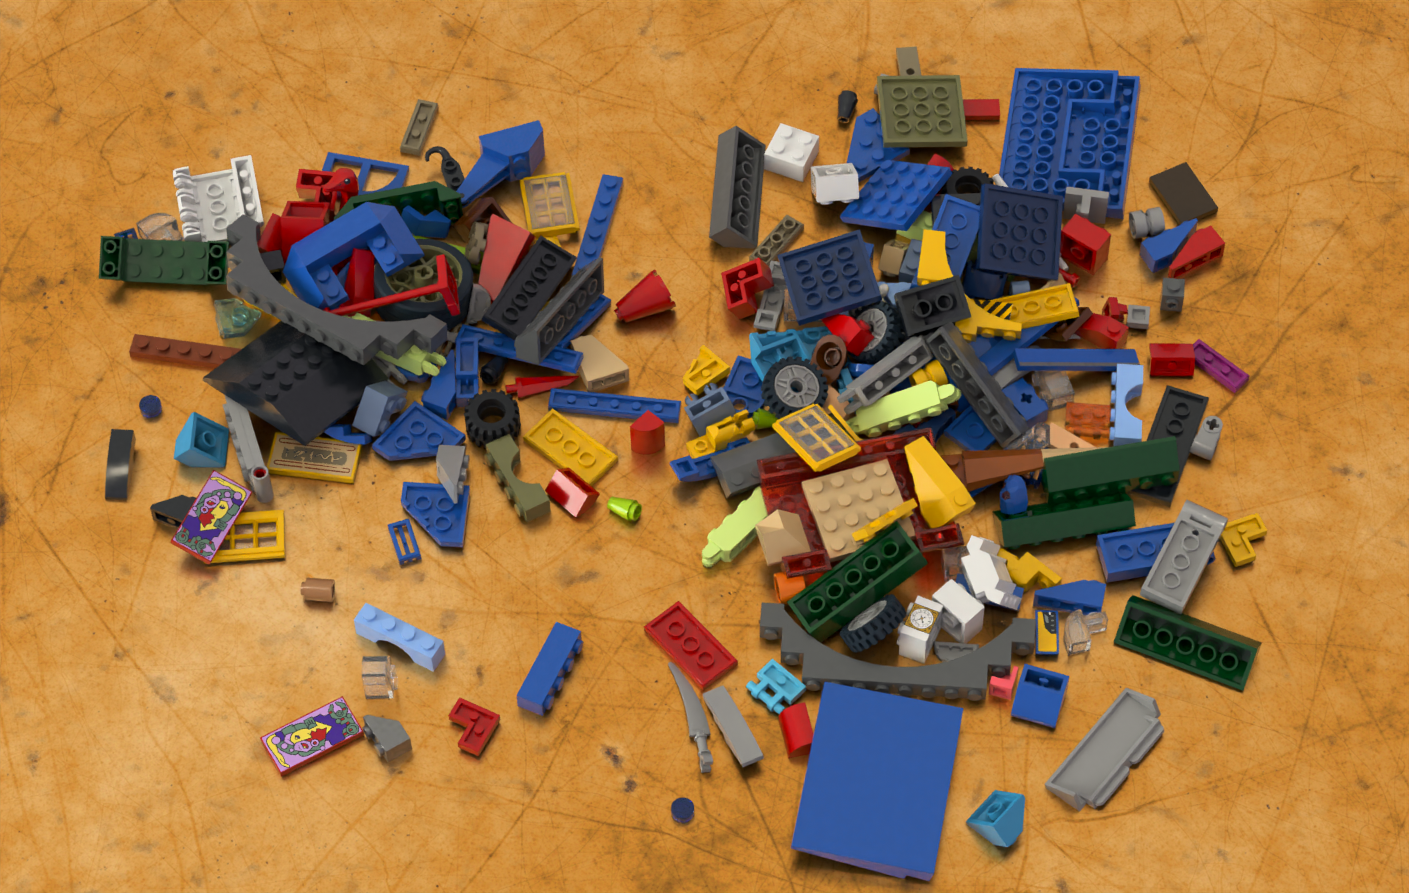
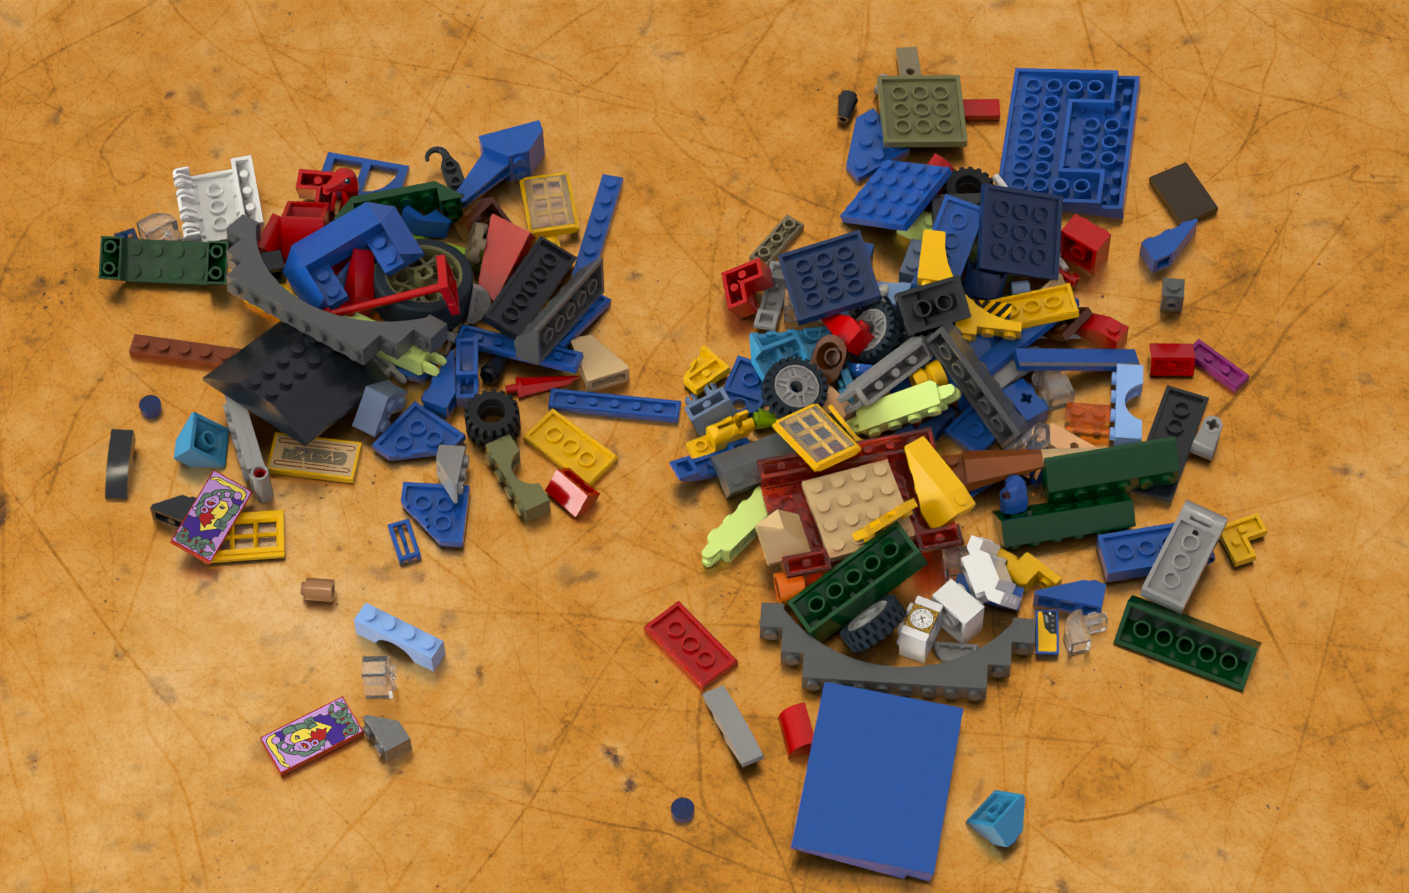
(234, 317): clear light blue plate -> none
(343, 433): blue slope -> none
(419, 127): dark tan tile -> none
(478, 723): red plate -> none
(549, 669): blue brick -> none
(626, 508): lime cone -> none
(645, 299): red cone -> none
(647, 434): red brick -> none
(696, 718): light grey sword -> none
(737, 189): dark grey slope -> none
(778, 680): medium azure plate -> none
(791, 152): white brick -> none
(834, 183): white brick -> none
(893, 257): tan slope -> none
(1004, 686): coral panel -> none
(1040, 695): blue slope -> none
(1086, 203): light grey bracket -> none
(1108, 751): light grey slope -> none
(1114, 309): red tile -> none
(1138, 316): light grey plate -> none
(1144, 223): light grey wheel -> none
(1200, 249): red slope -> none

